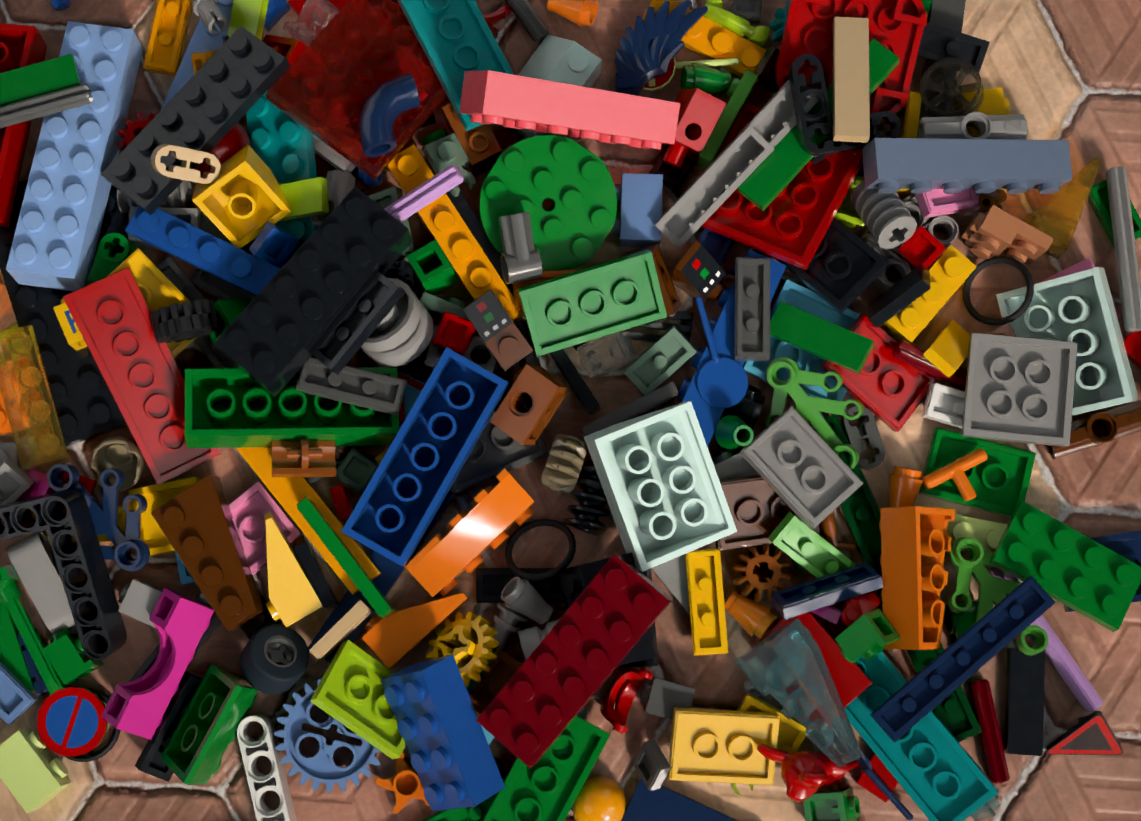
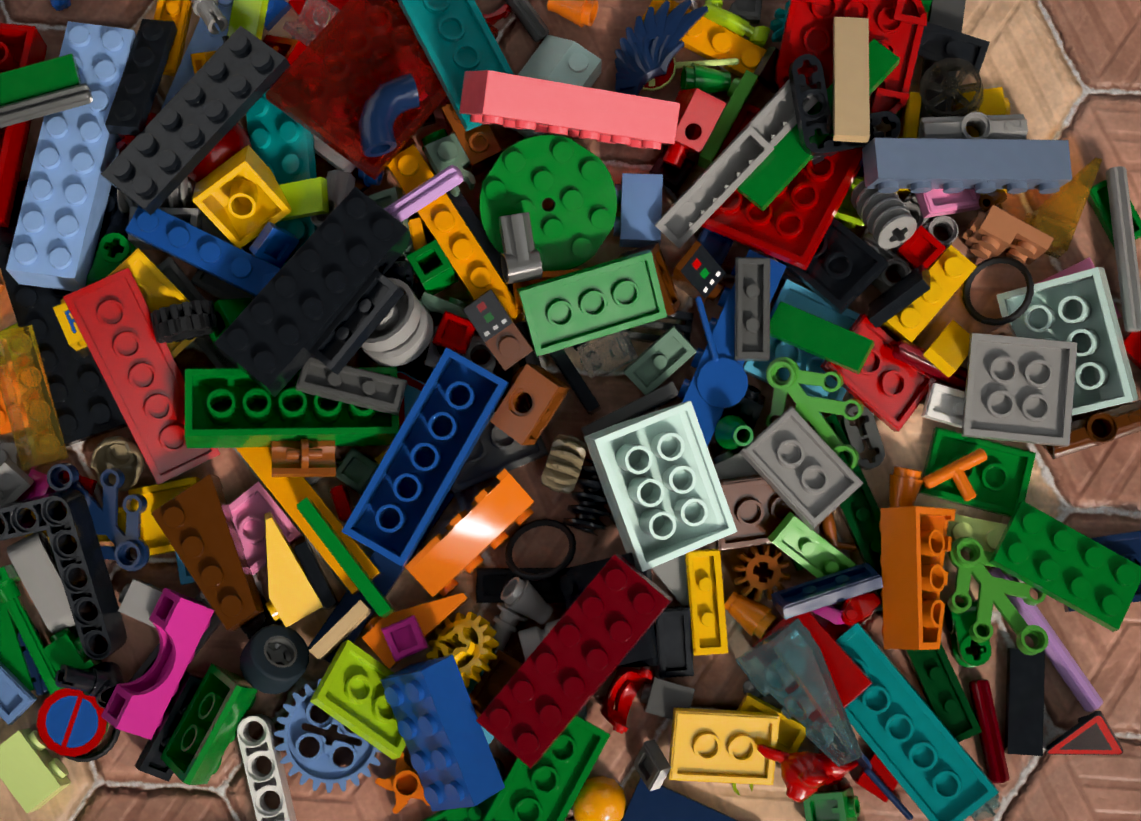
(95, 682): none -> black pin
(141, 77): none -> black plate
(186, 155): tan beam -> none
(405, 638): none -> dark pink tile
(417, 233): none -> light orange tile
(674, 642): none -> black tile
(866, 636): green brick -> none
(962, 658): dark blue tile -> none

